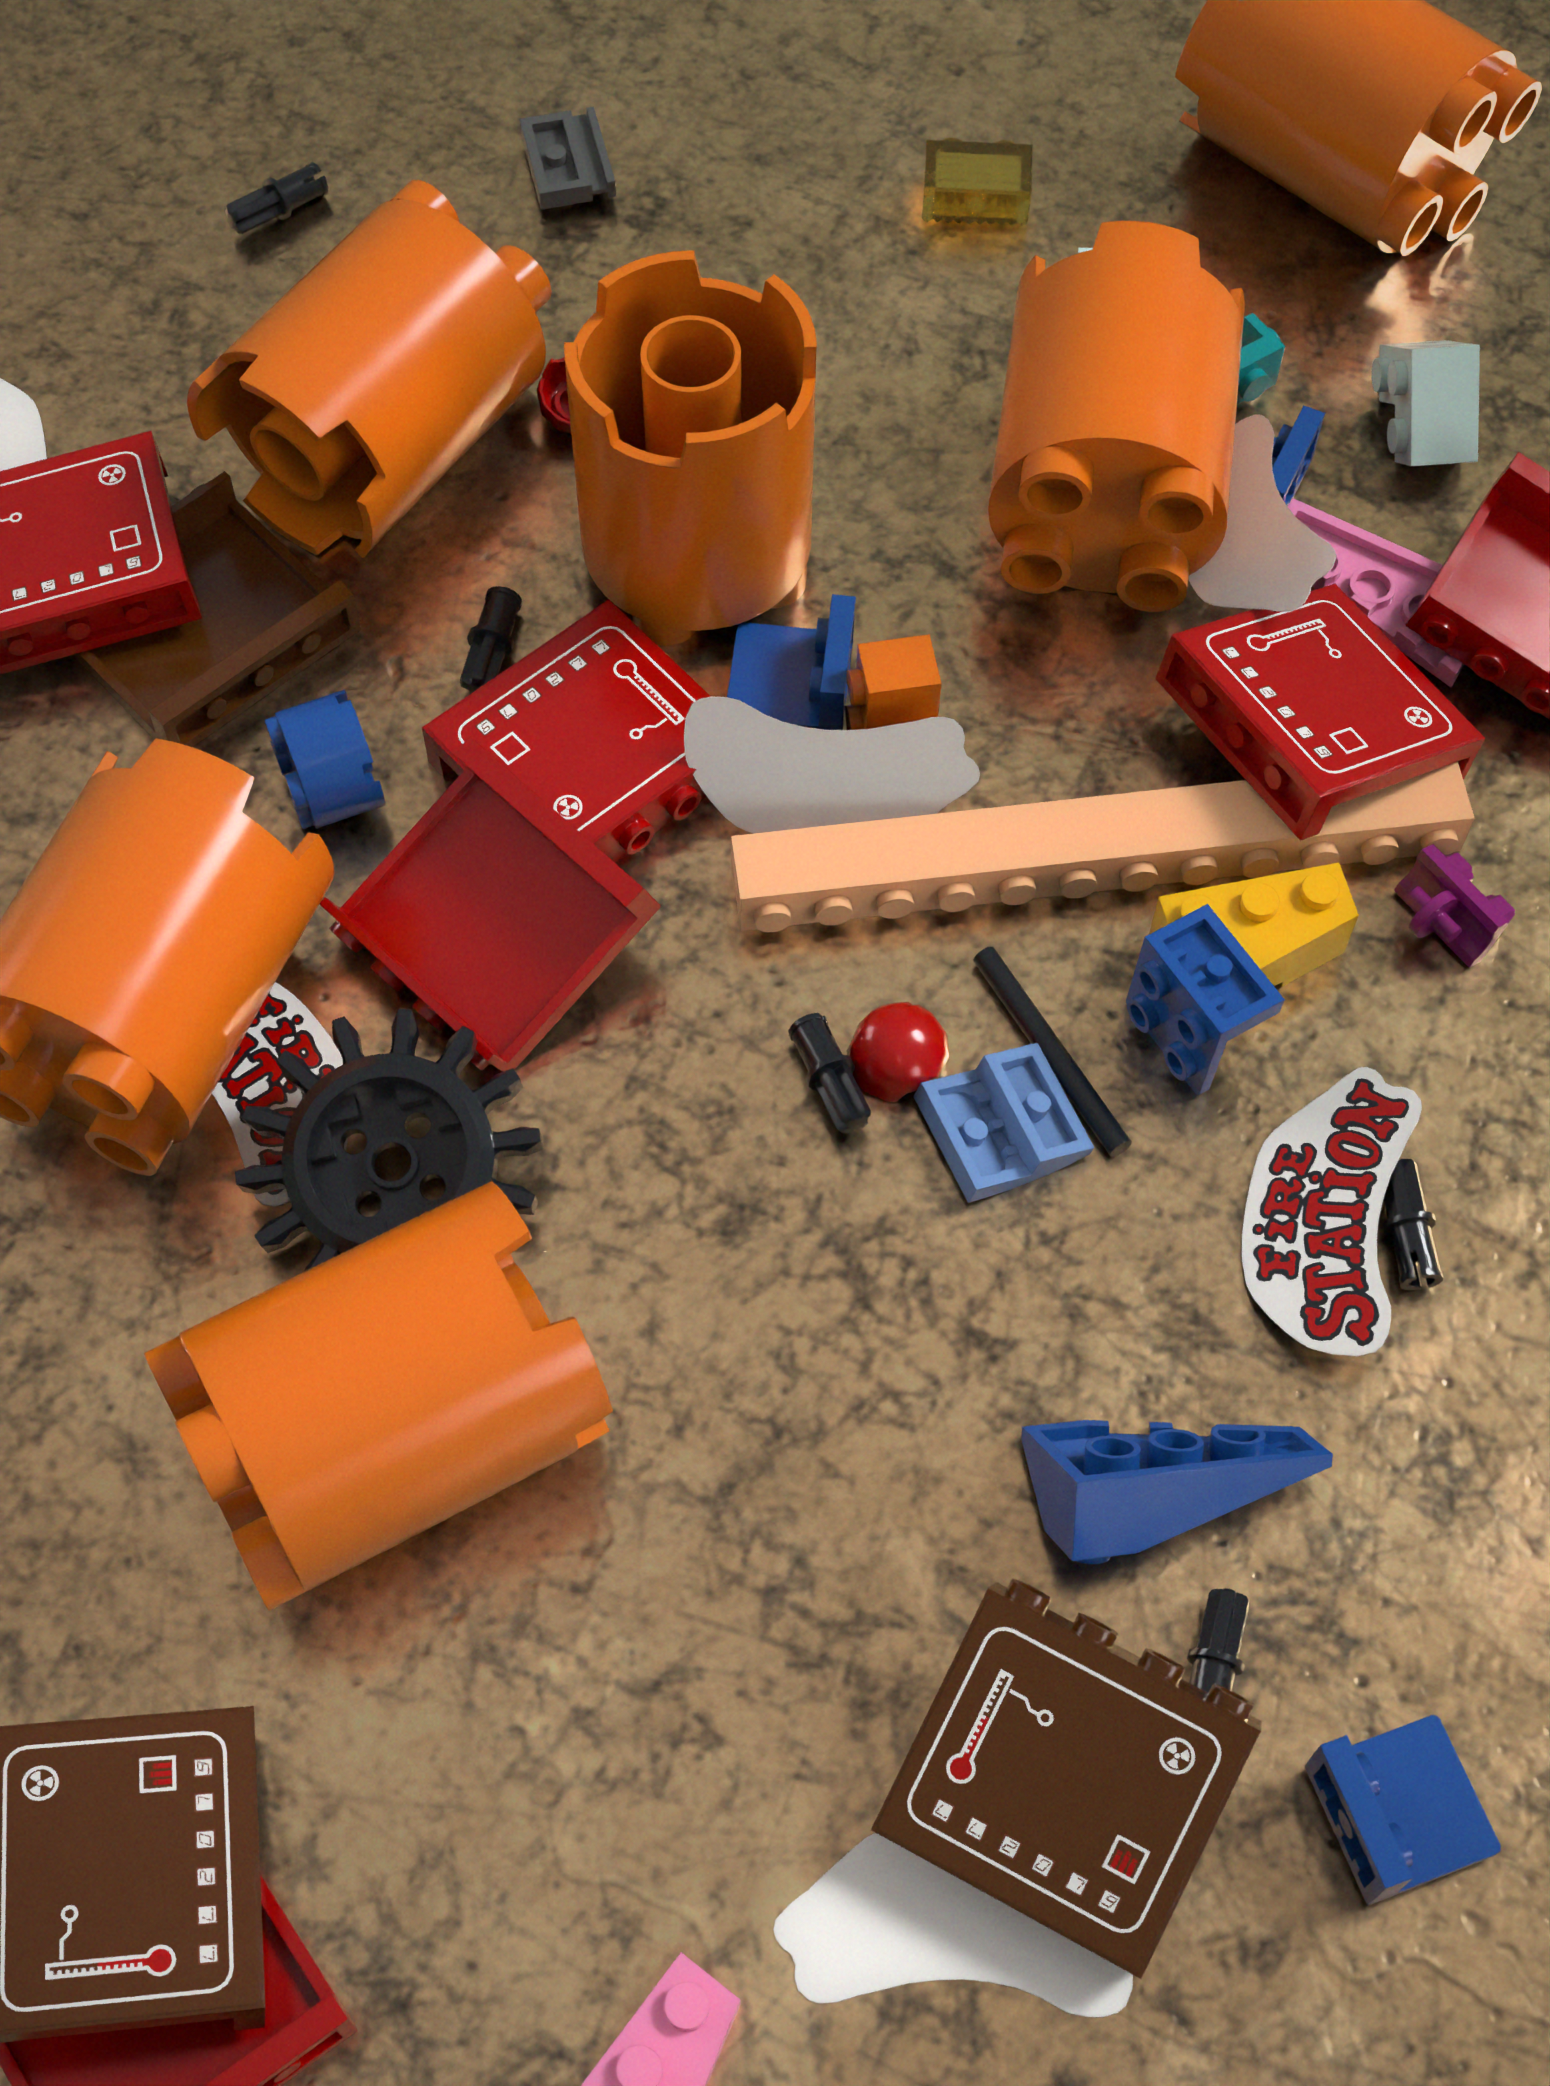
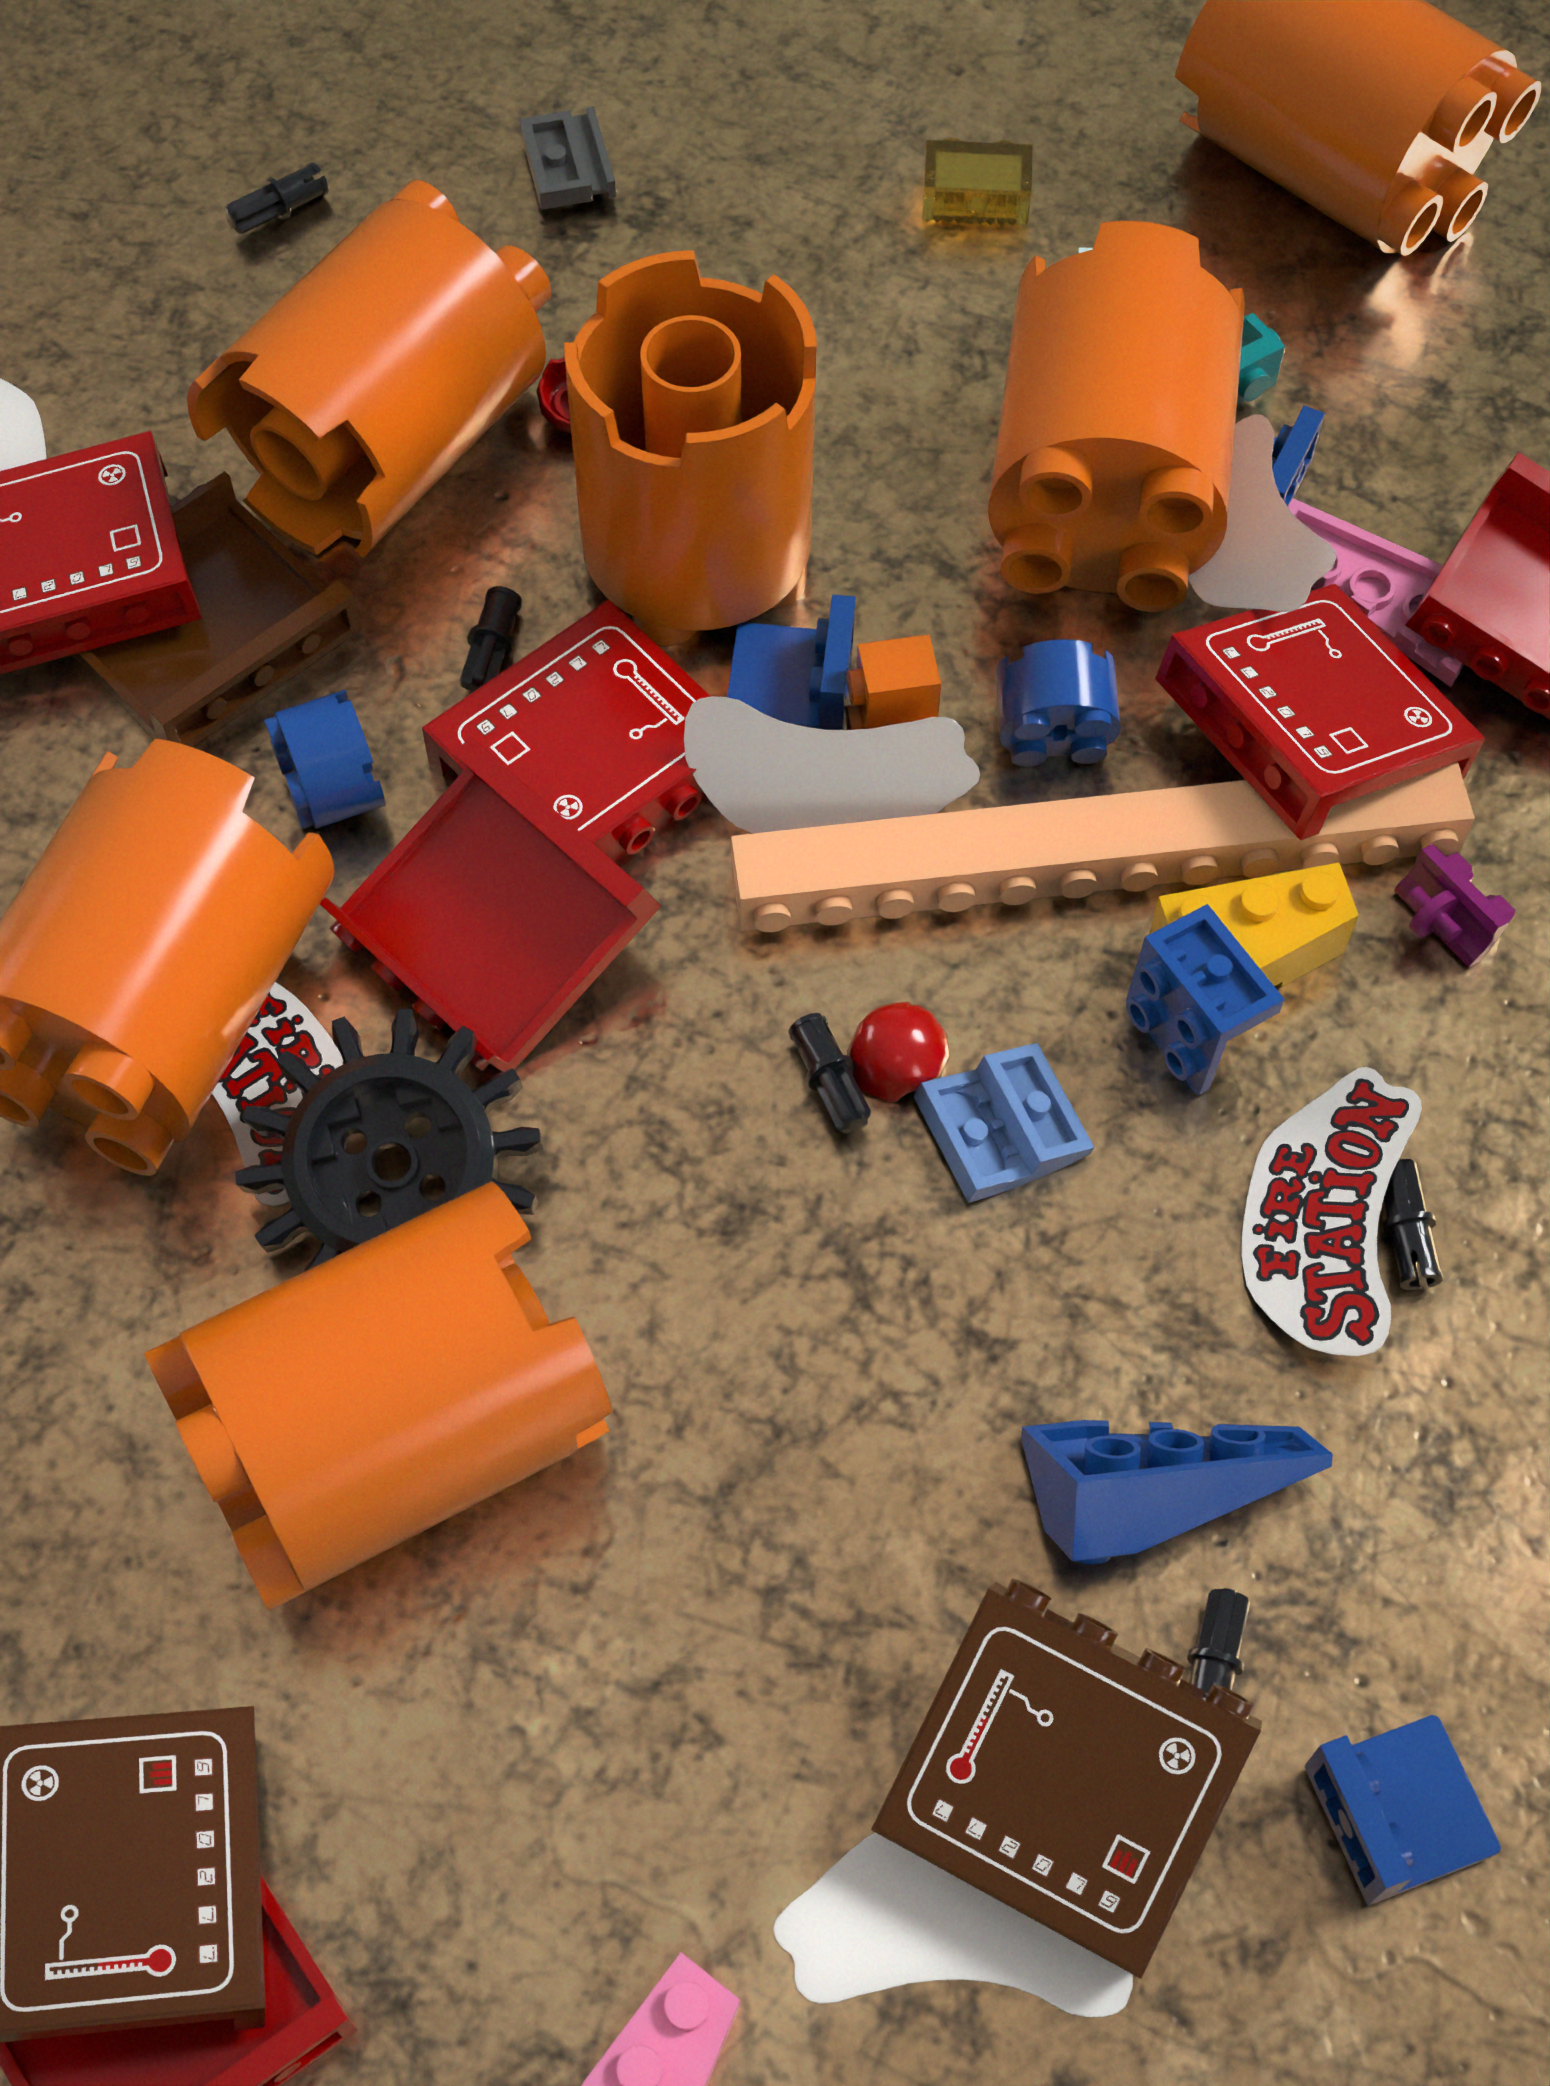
(1057, 703): none -> blue brick
(1063, 1065): black bar -> none
(1433, 400): light aqua brick -> none

